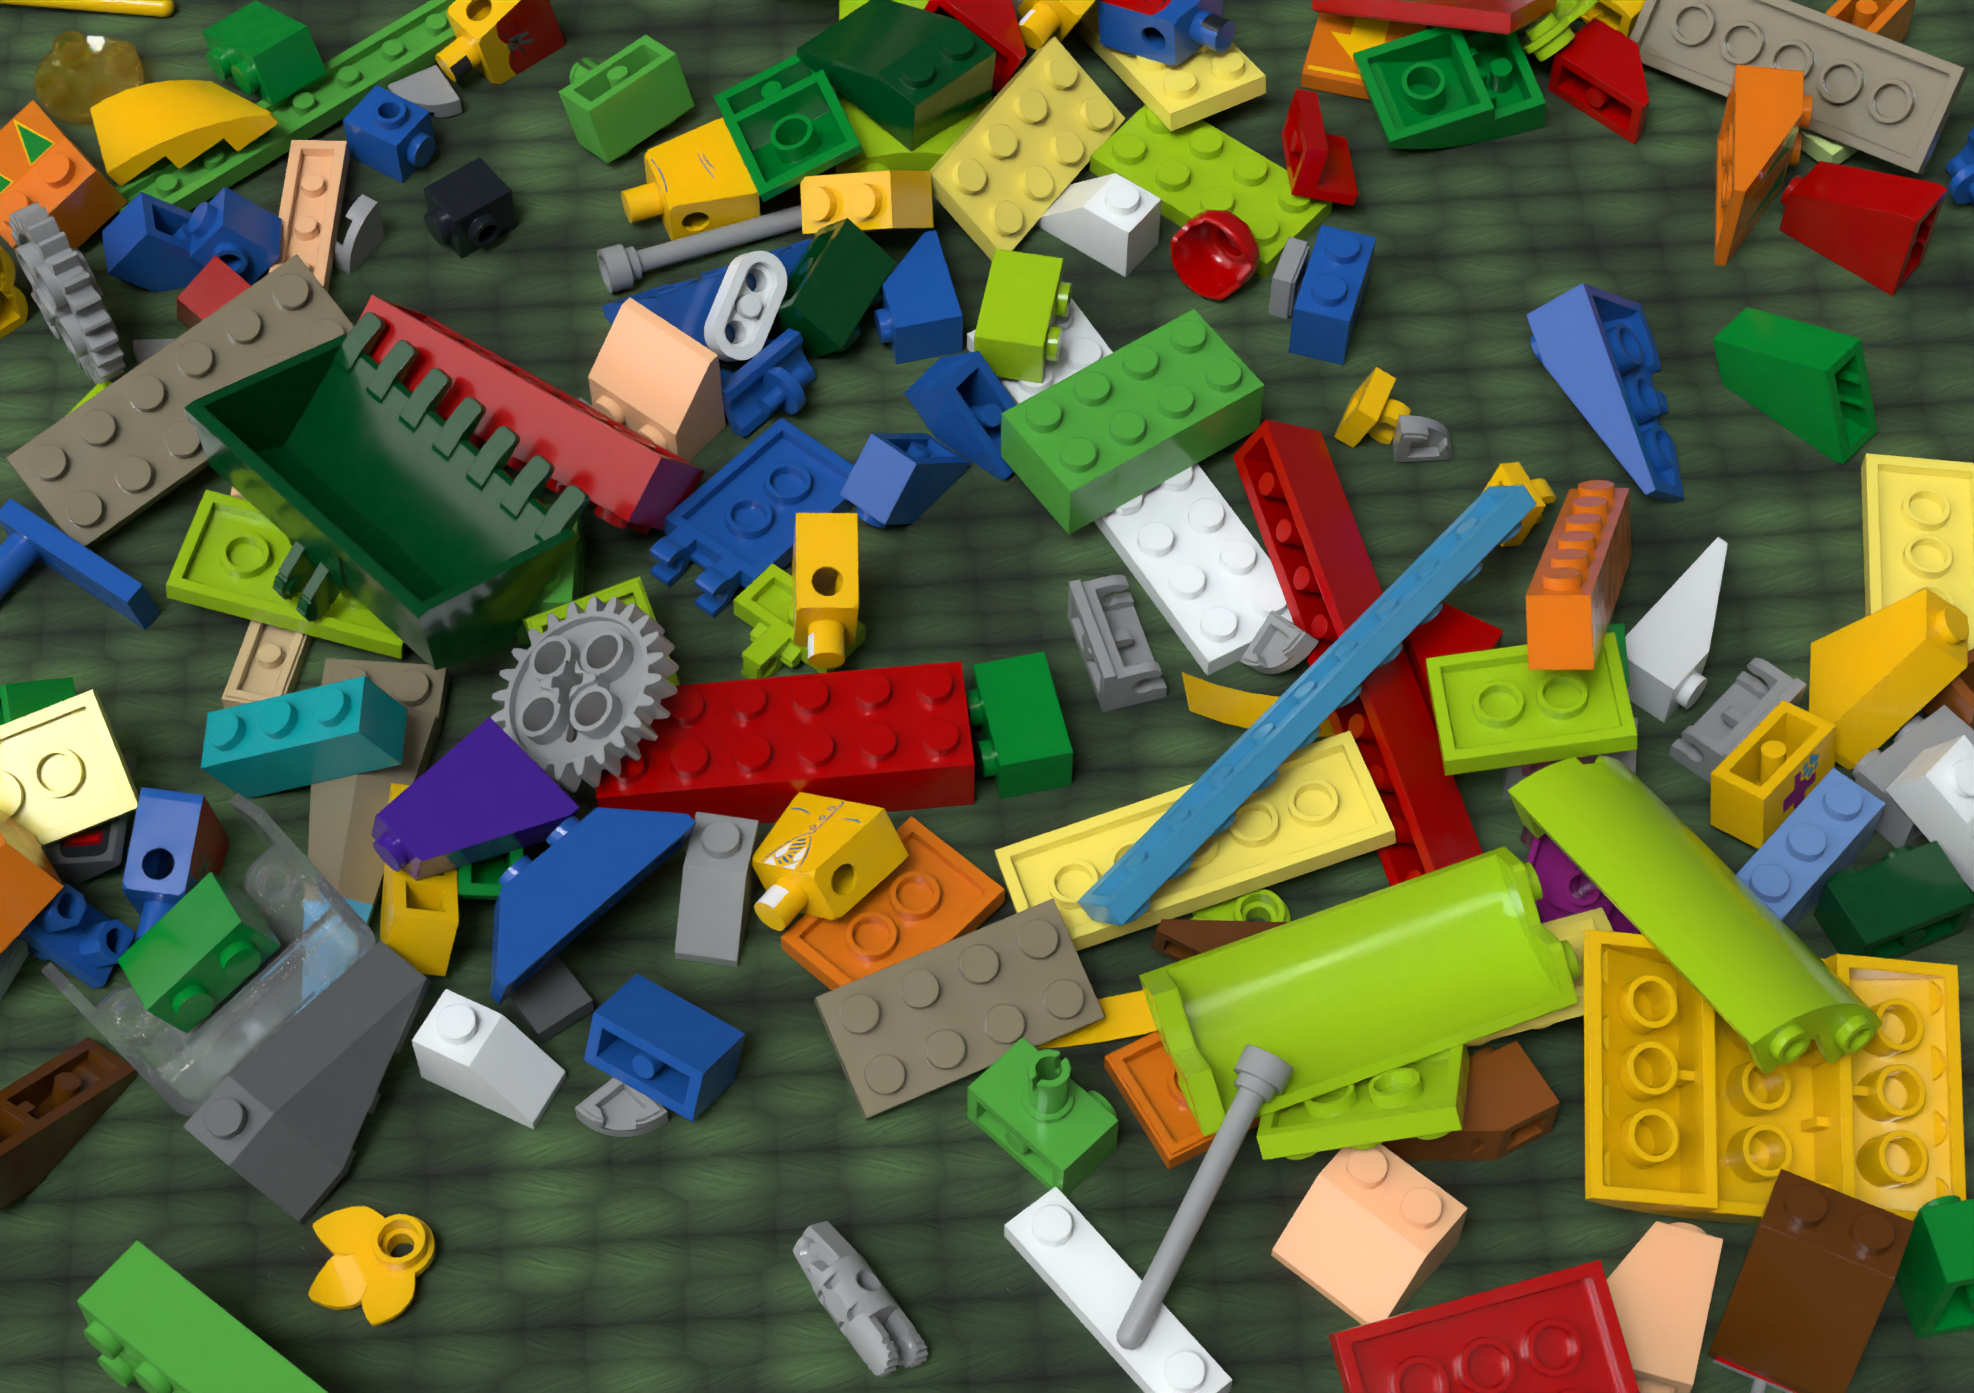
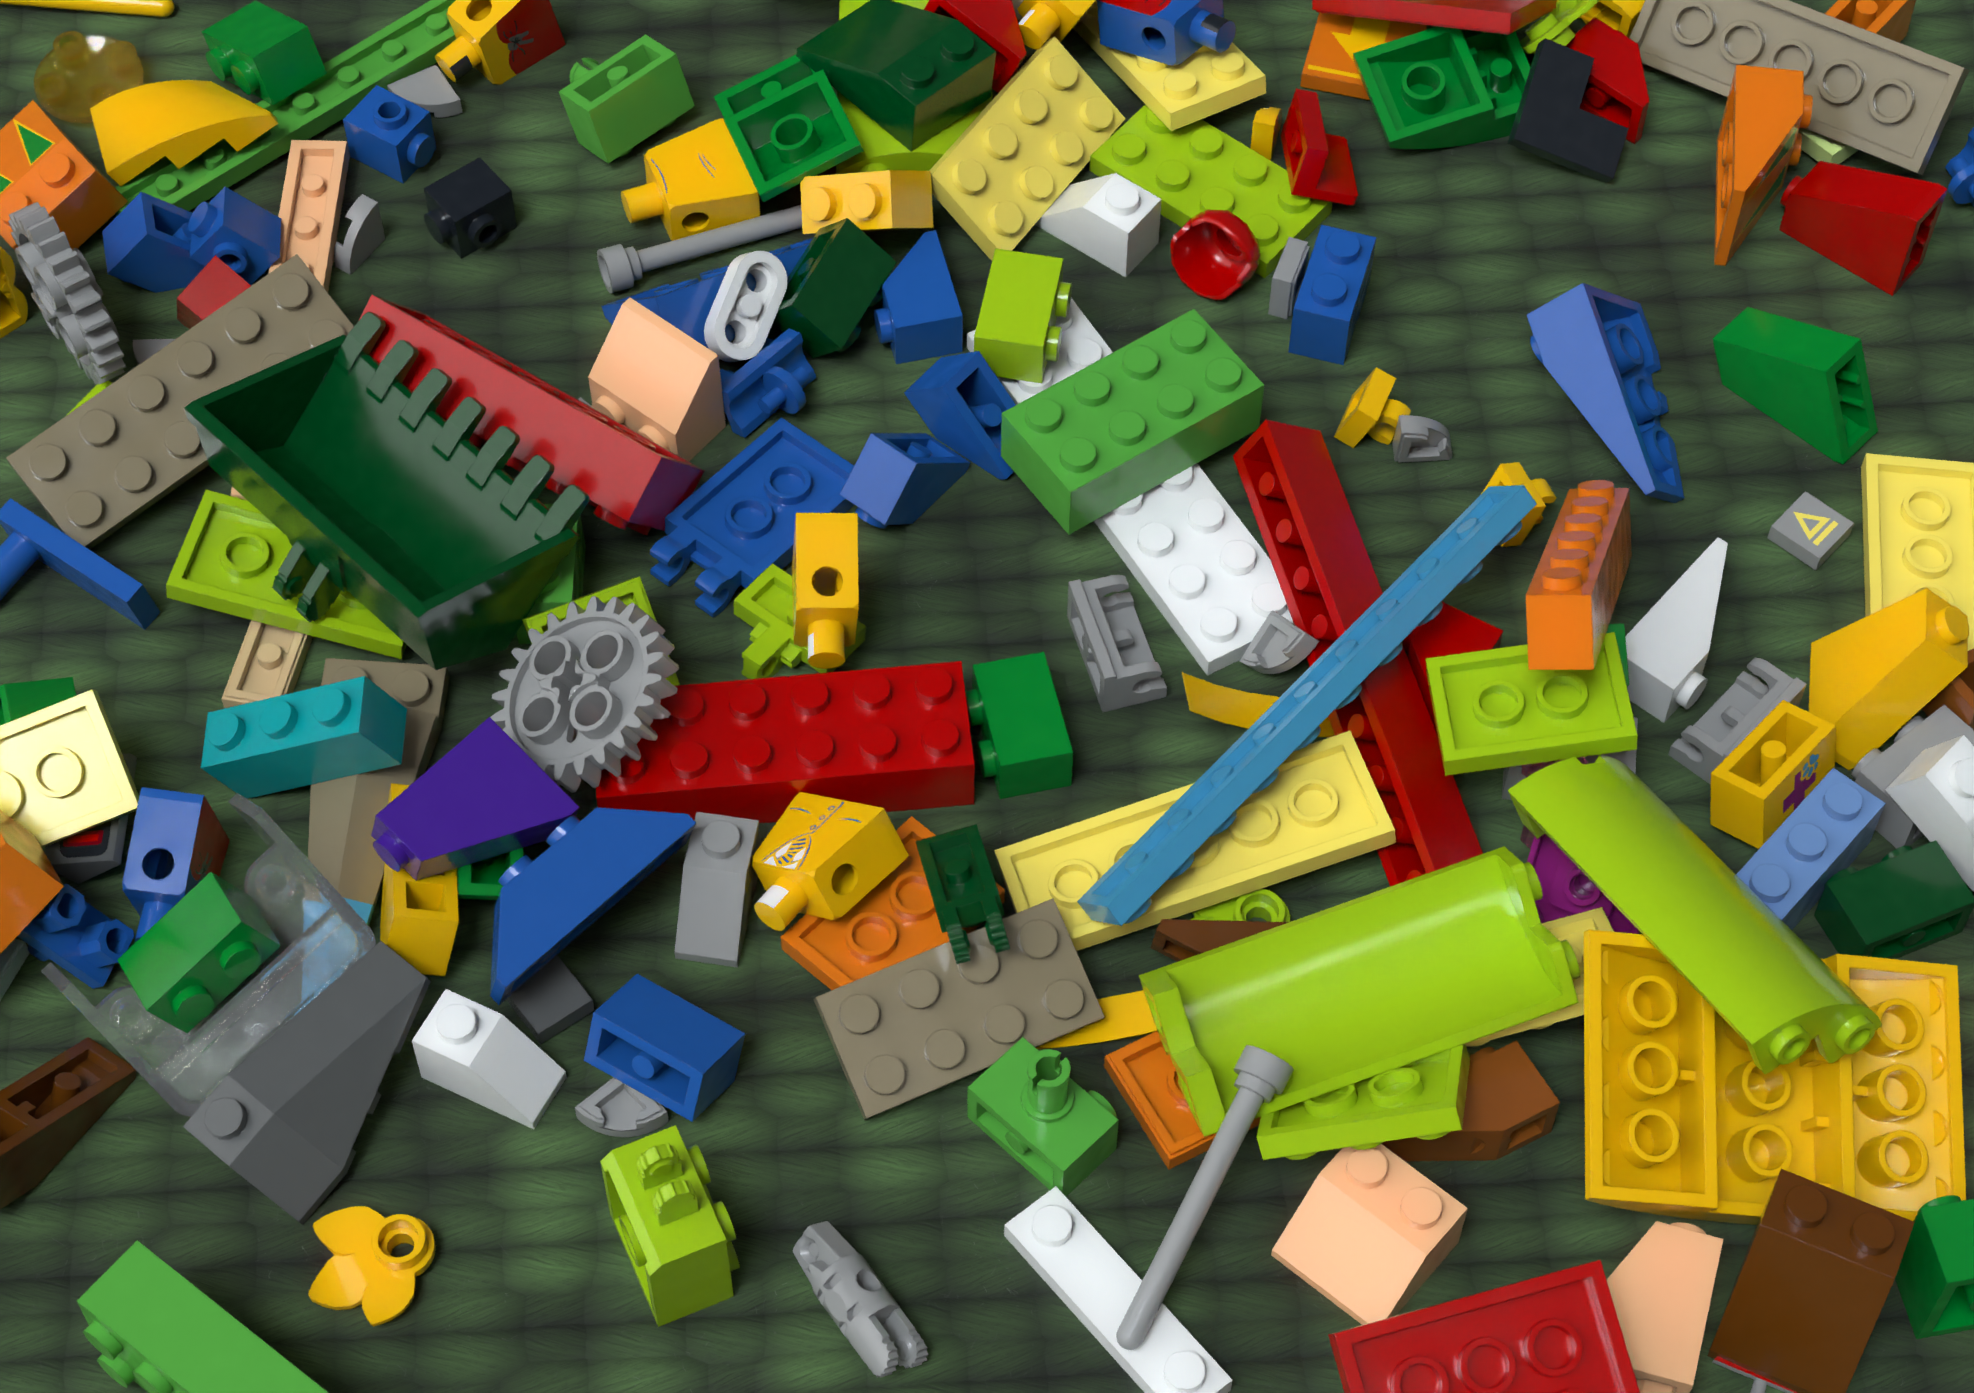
(670, 1224): none -> lime hinge
(963, 888): none -> dark green hinge
(1266, 131): none -> yellow tile
(1551, 116): none -> black tile
(1810, 530): none -> light grey tile

